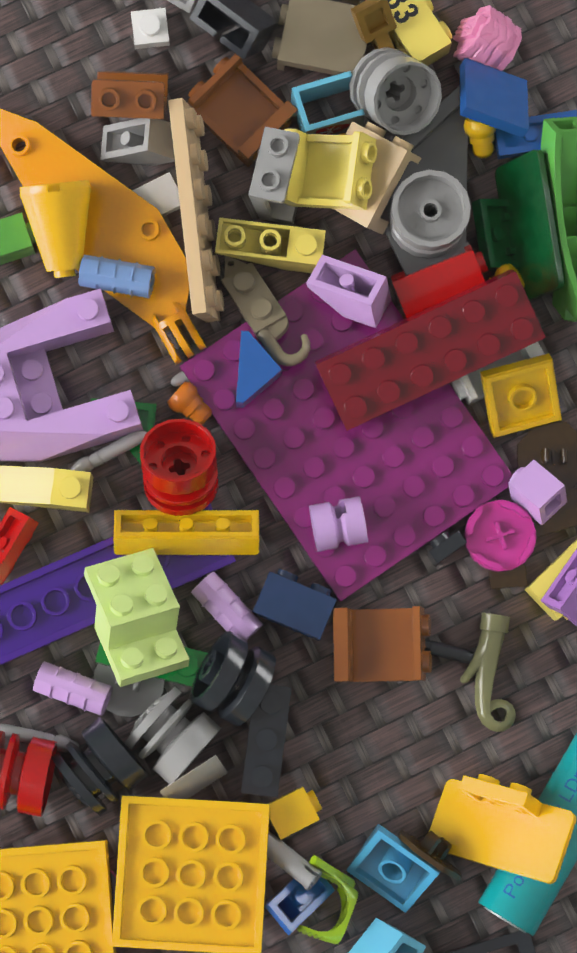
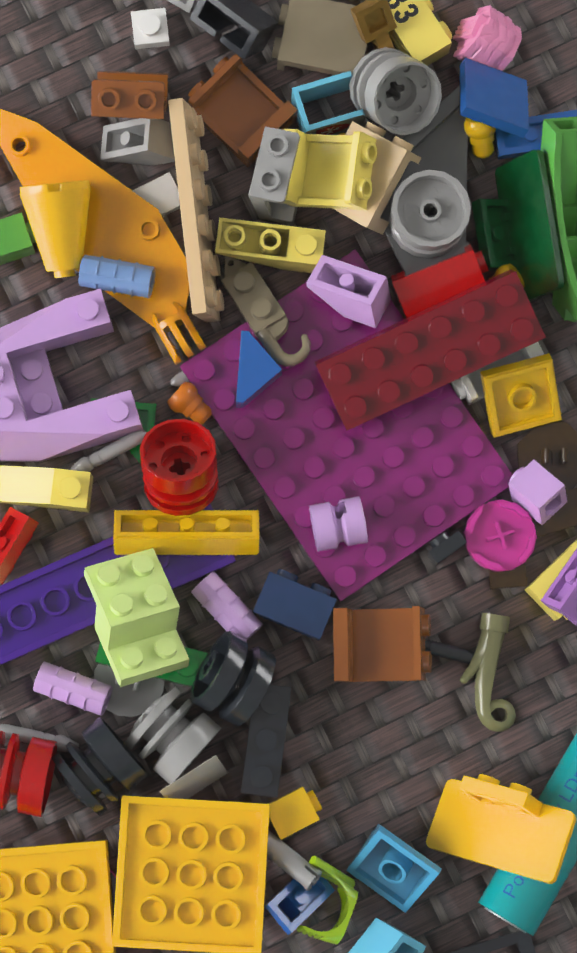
(433, 850): dark brown piece -> none

